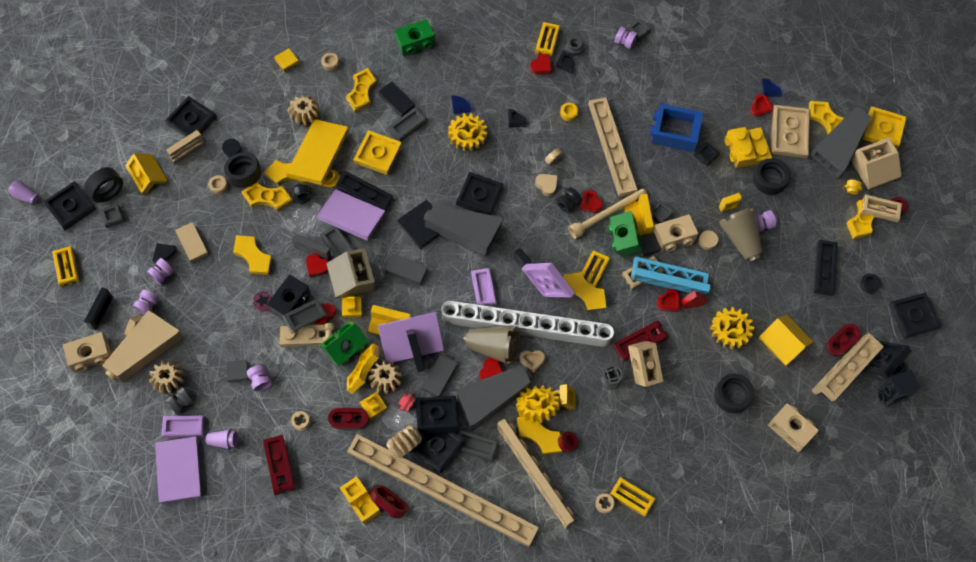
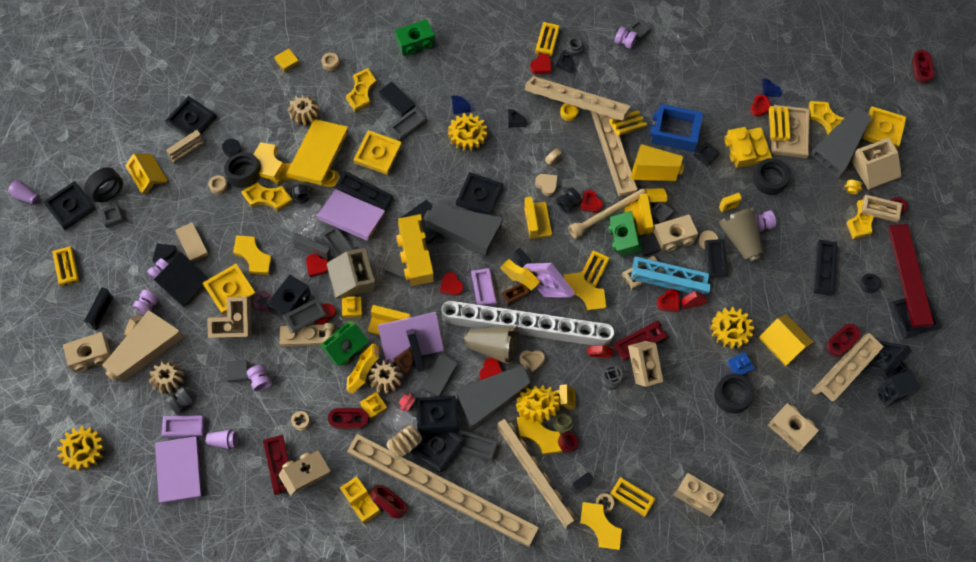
(79, 457): none -> yellow gear
(181, 279): none -> black tile
(228, 284): none -> yellow plate
(237, 321): none -> tan brick
(270, 165): none -> yellow tile
(295, 480): none -> tan brick
(404, 360): none -> reddish brown tile
(414, 250): none -> yellow wedge
(451, 285): none -> red tile
(515, 294): none -> reddish brown piece
(520, 274): none -> yellow tile
(537, 219): none -> yellow panel
(563, 423): none -> olive plate
(578, 98): none -> tan plate
(582, 482): none -> black tile
(600, 351): none -> red tile
(607, 534): none -> yellow tile
(636, 119): none -> yellow tile
(656, 165): none -> yellow slope
(656, 195): none -> yellow tile
(699, 494): none -> tan brick
(716, 258): none -> black tile
(740, 364): none -> blue tile
(779, 110): none -> yellow tile
(910, 276): none -> dark red tile
(923, 70): none -> dark red plate

